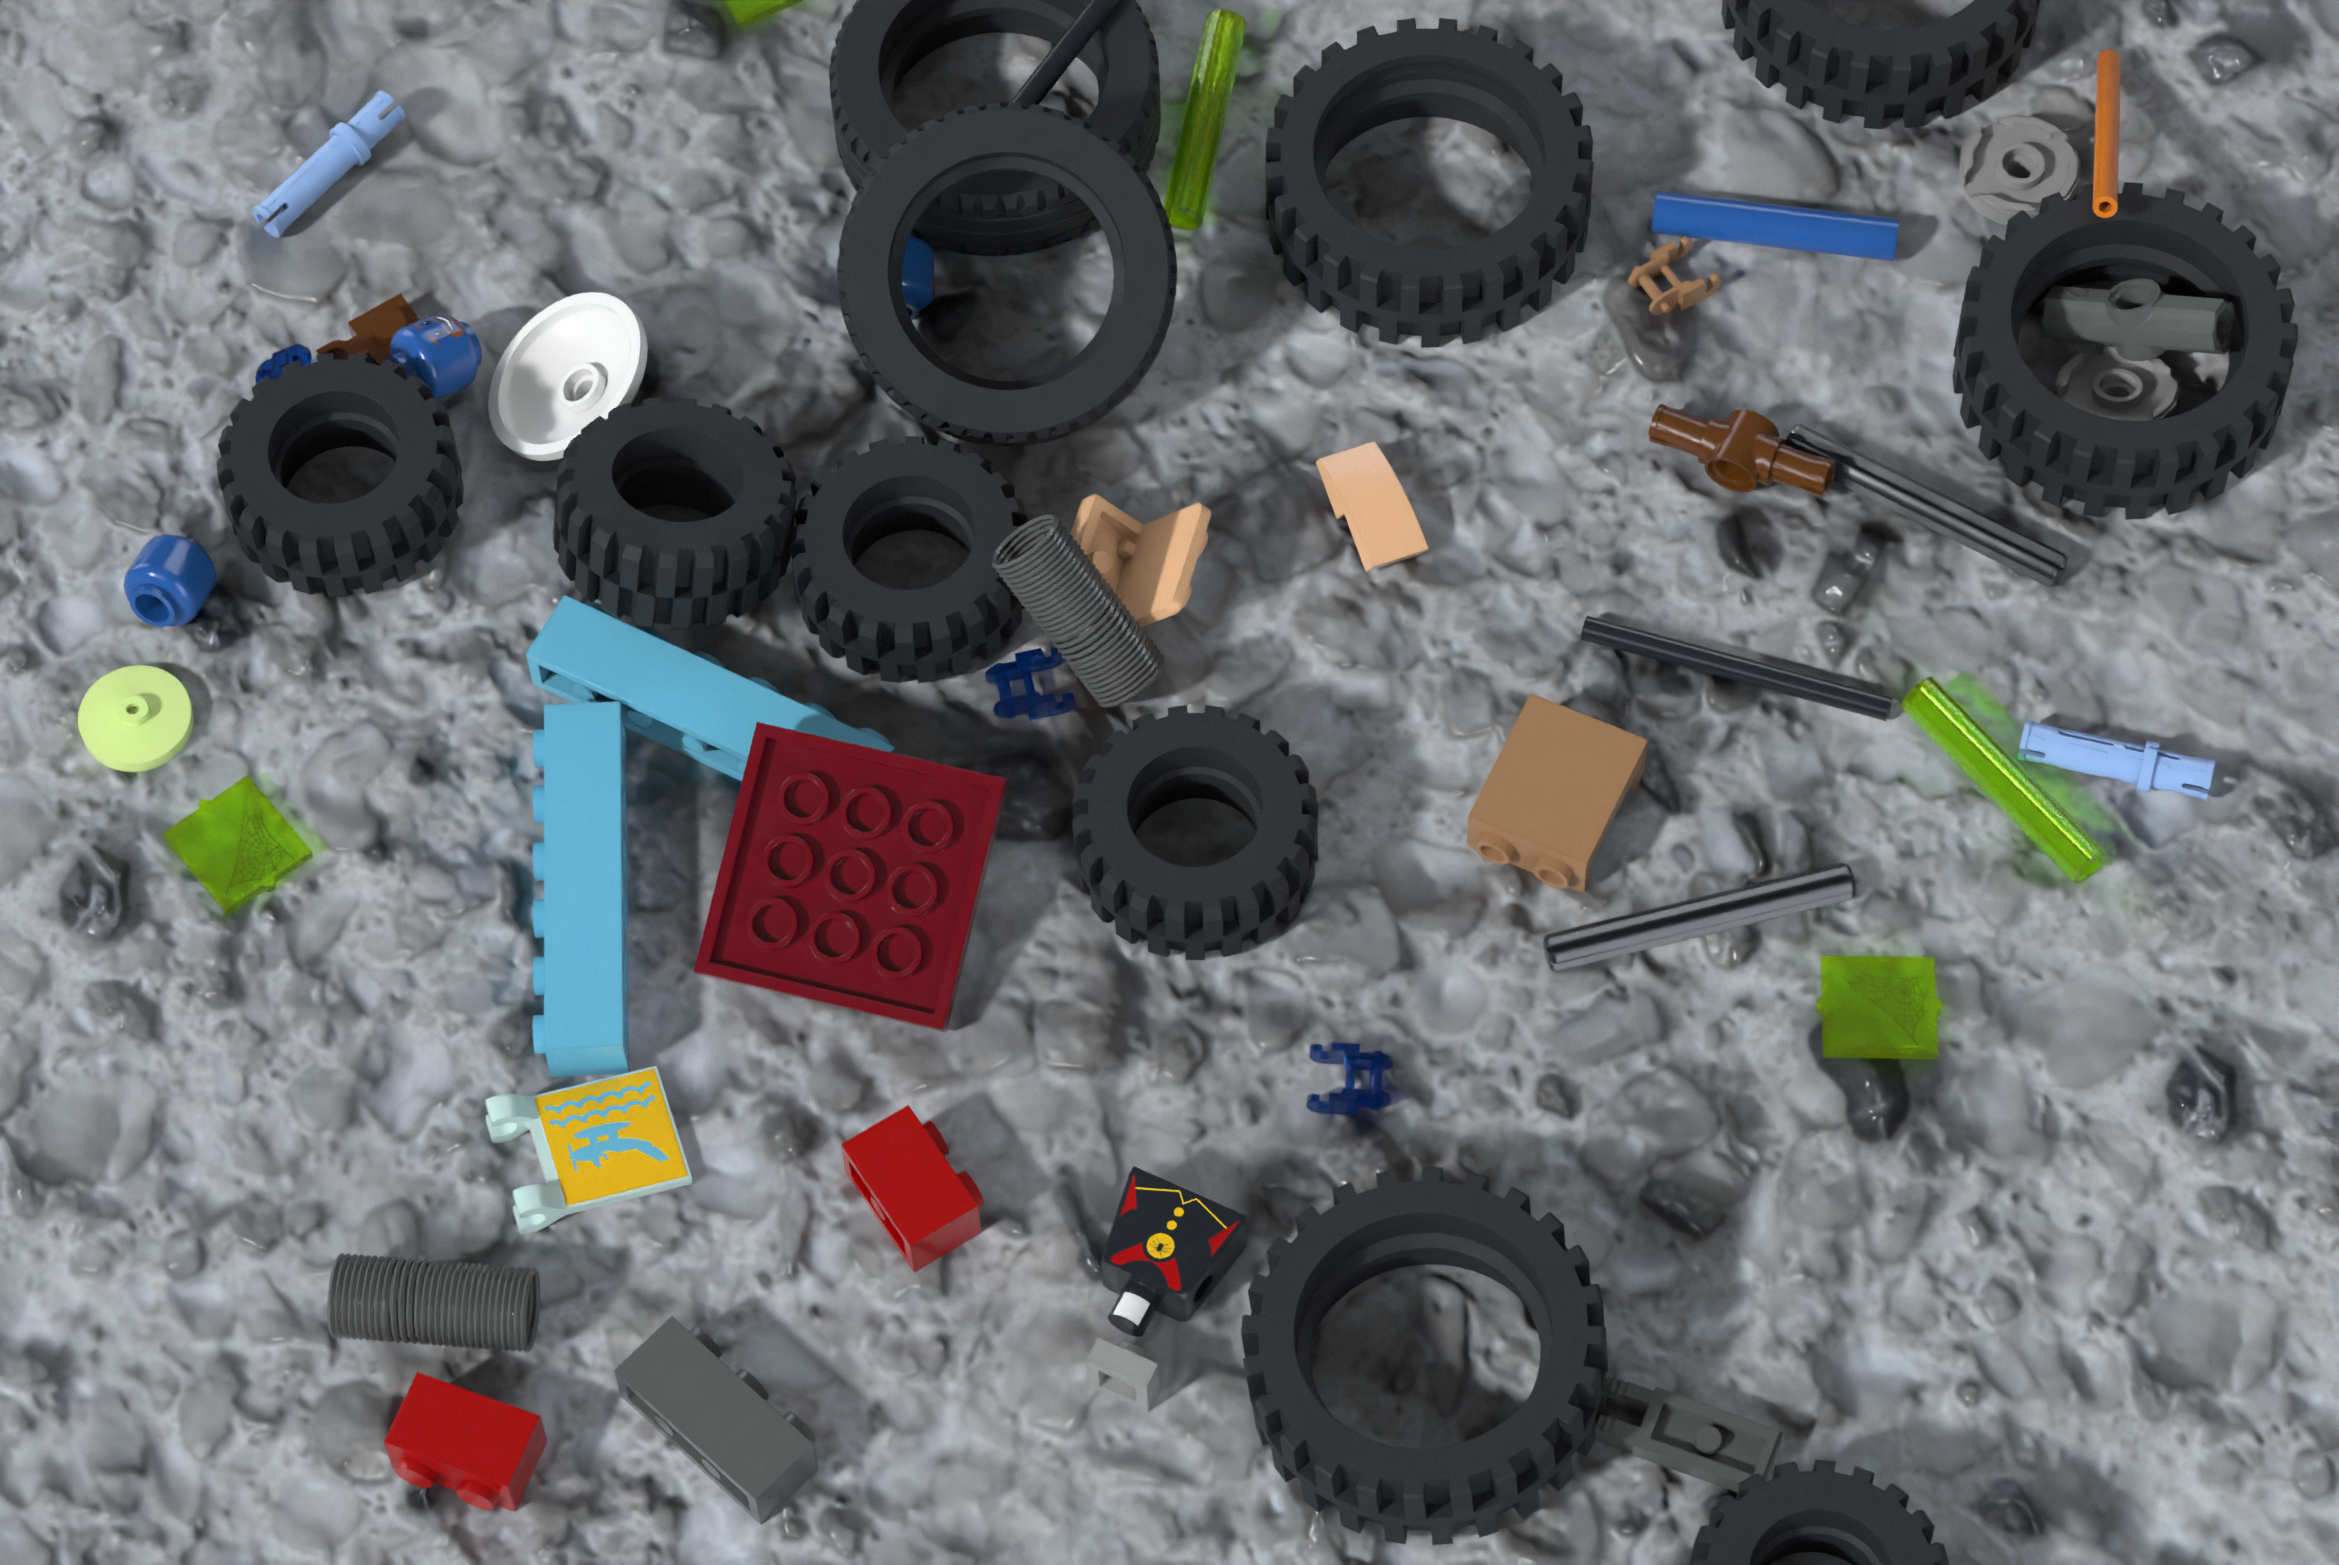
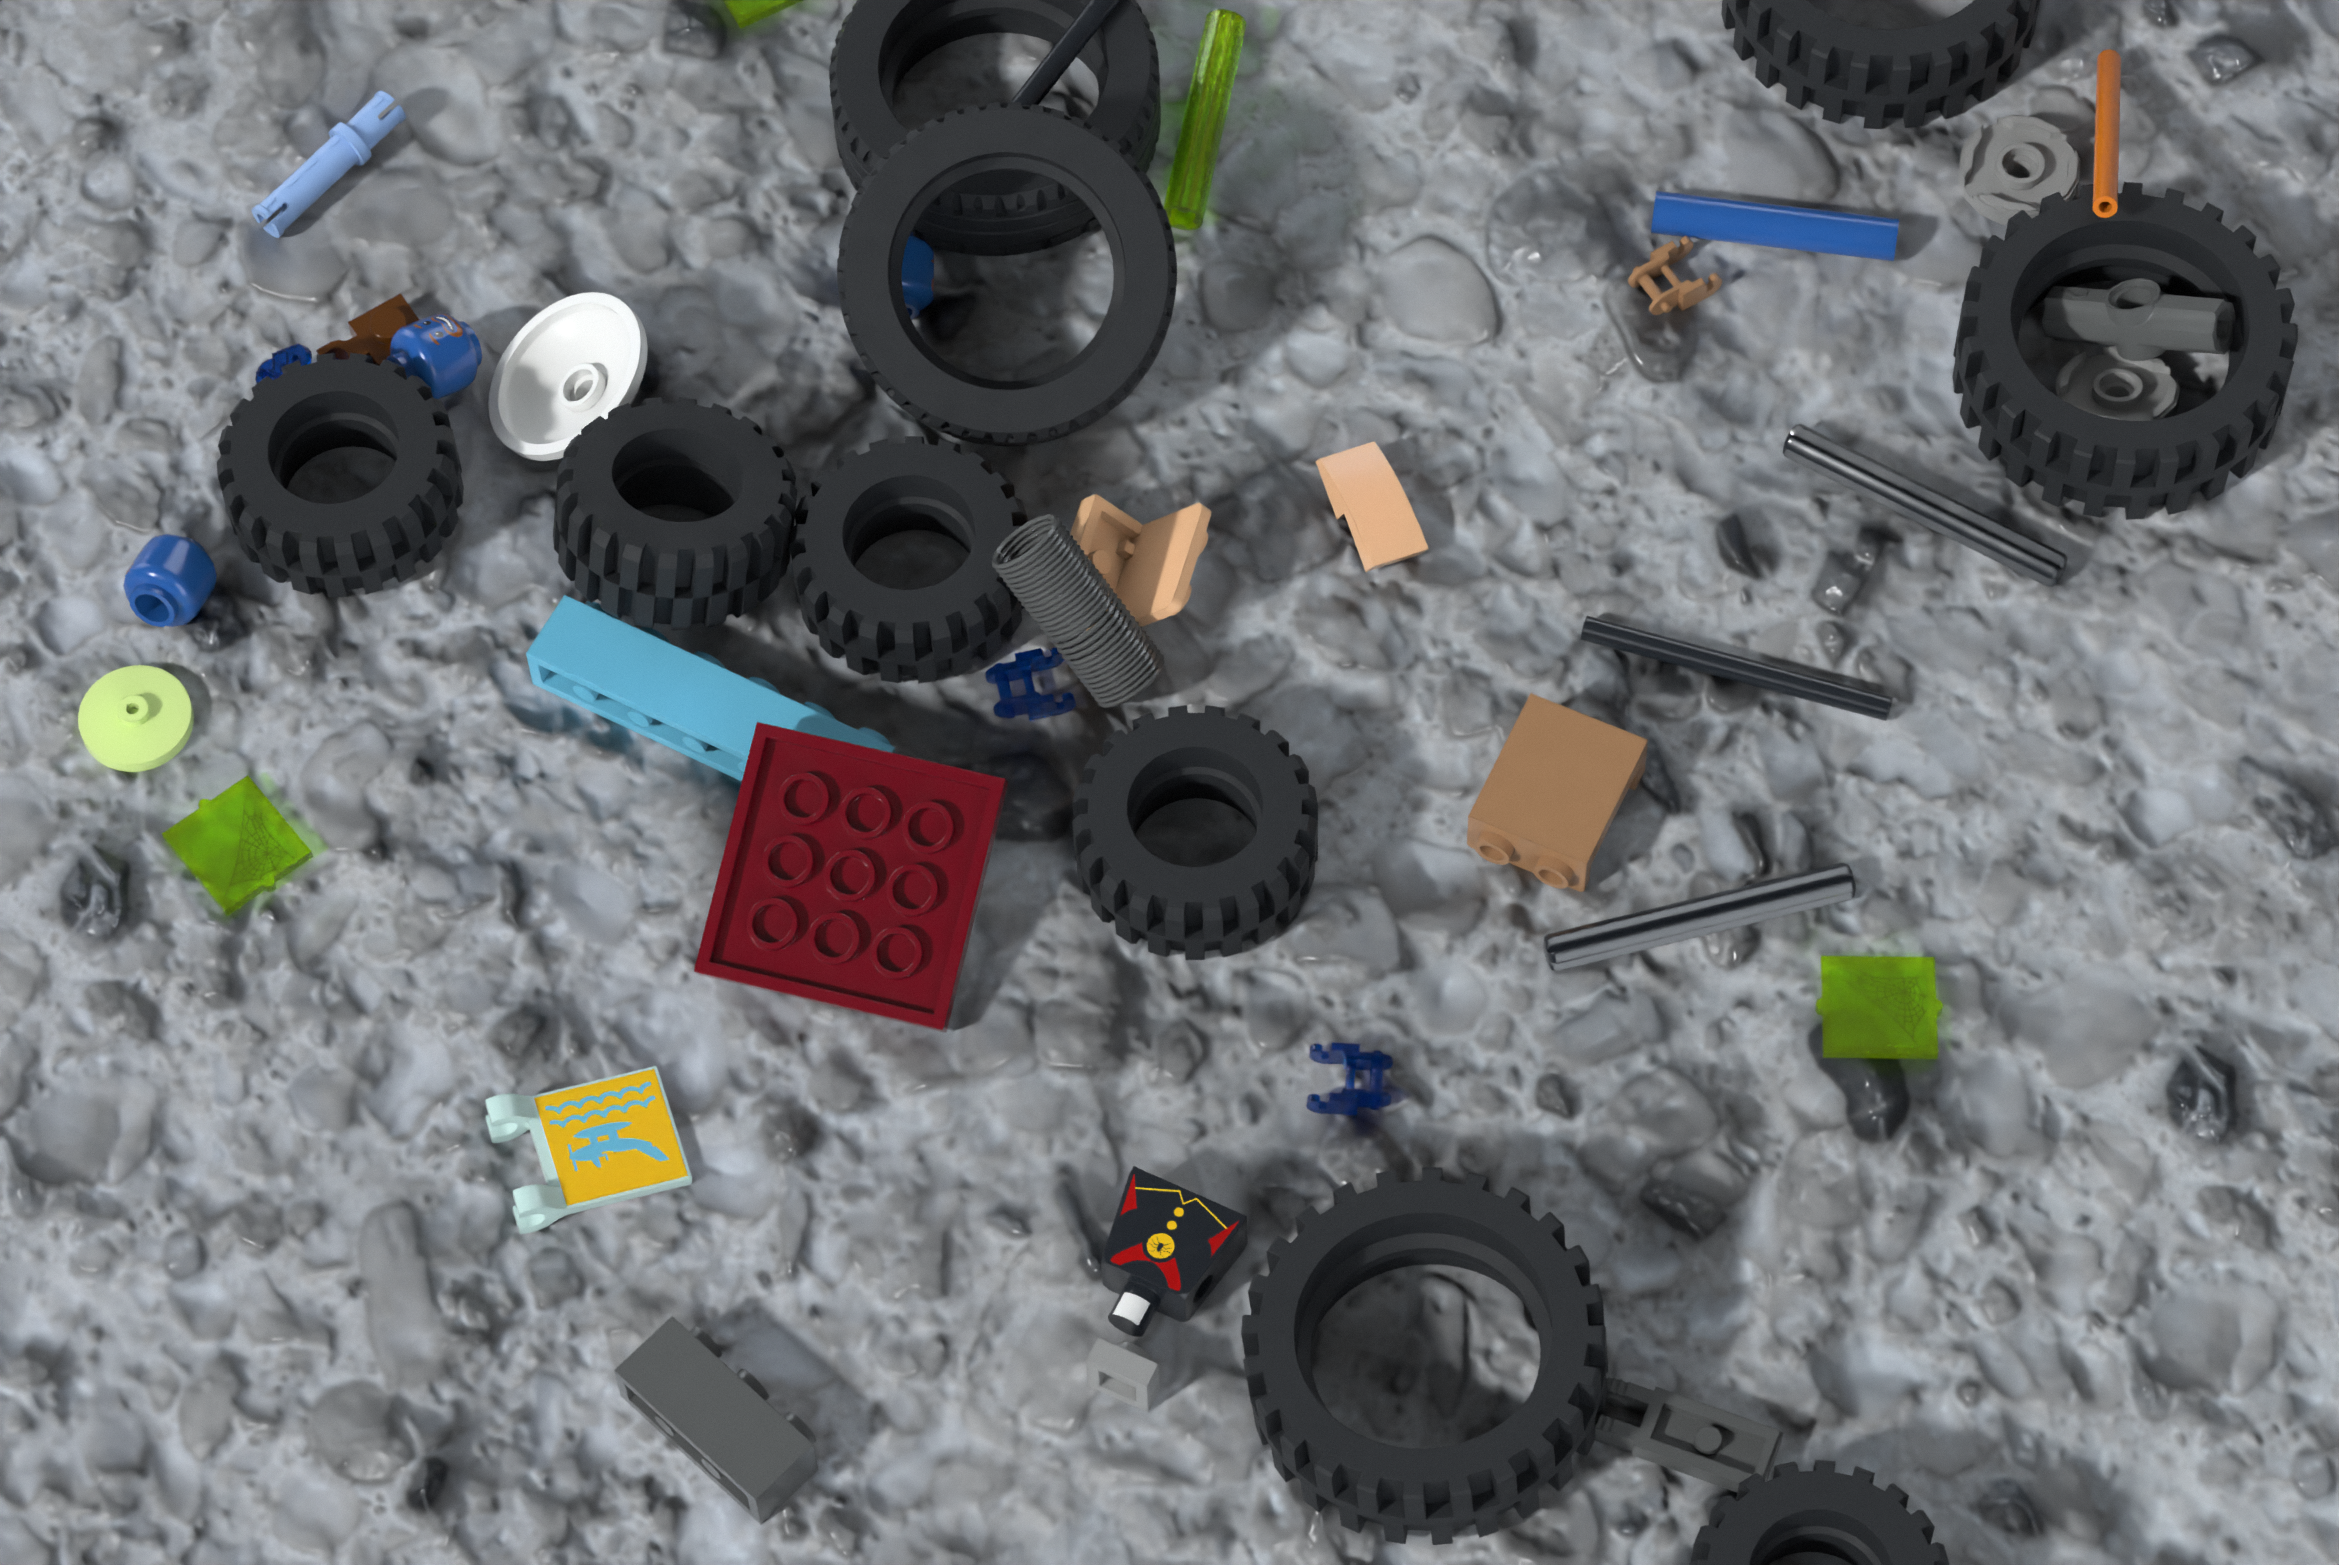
(450, 1304): dark grey piece -> none
(465, 1443): red brick -> none
(583, 890): medium azure brick -> none
(913, 1188): red brick -> none
(1440, 77): black tyre -> none
(1742, 451): reddish brown pin -> none
(2004, 780): clear neon green piece -> none
(2117, 760): light blue pin -> none

